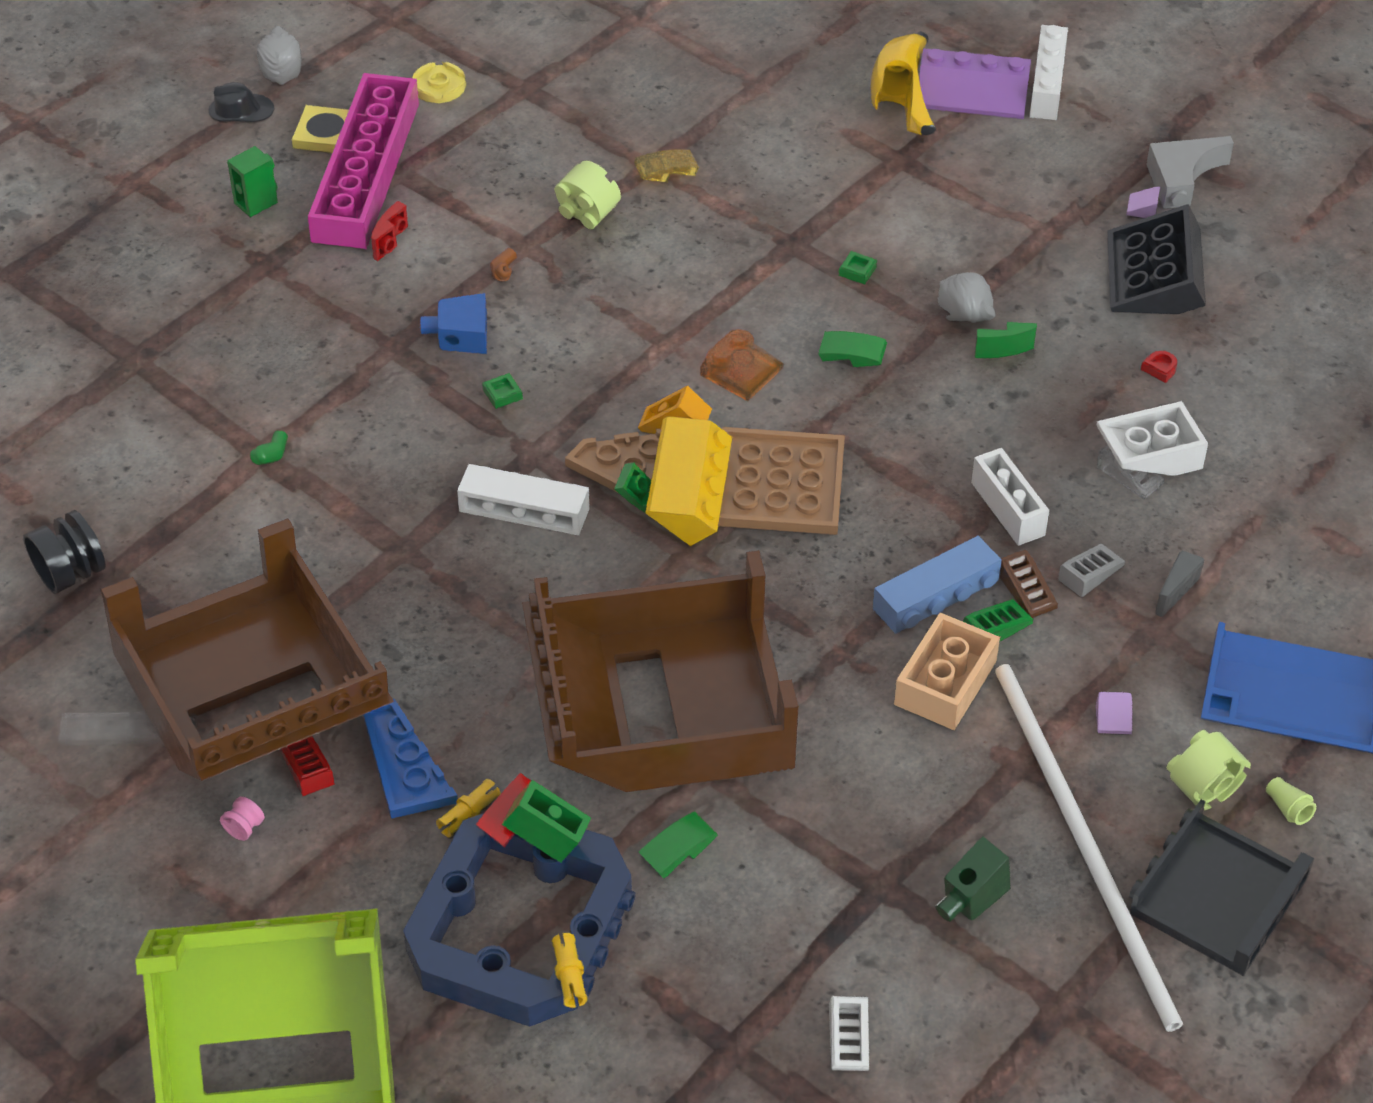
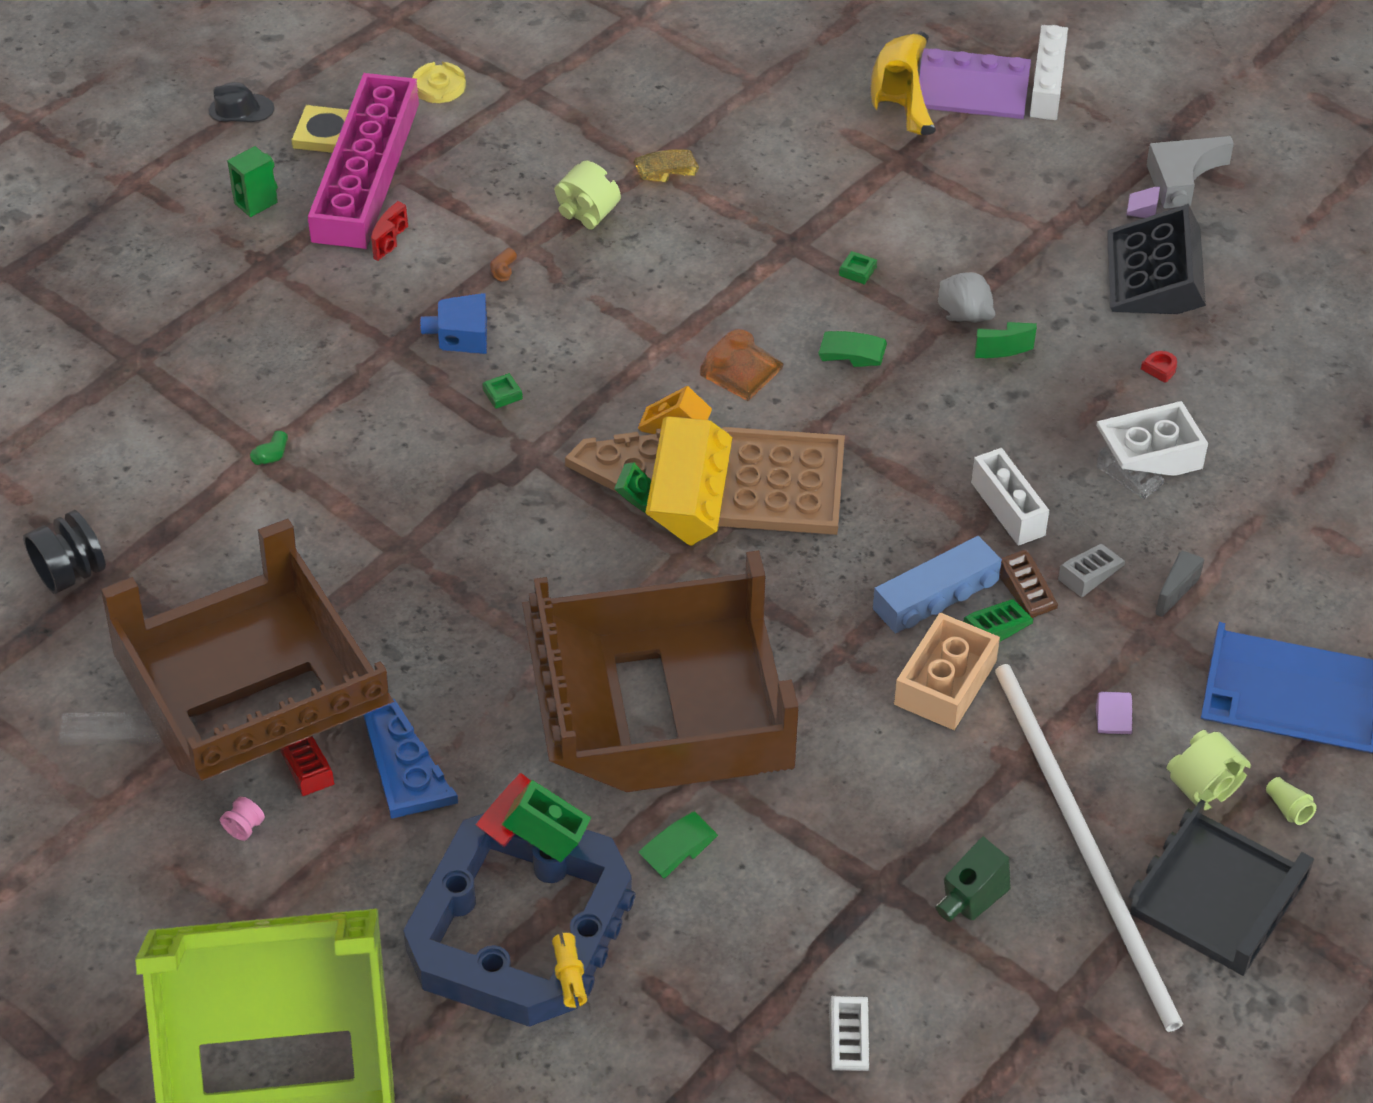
(279, 56): light grey hair -> none
(468, 807): yellow pin -> none
(523, 499): white brick -> none

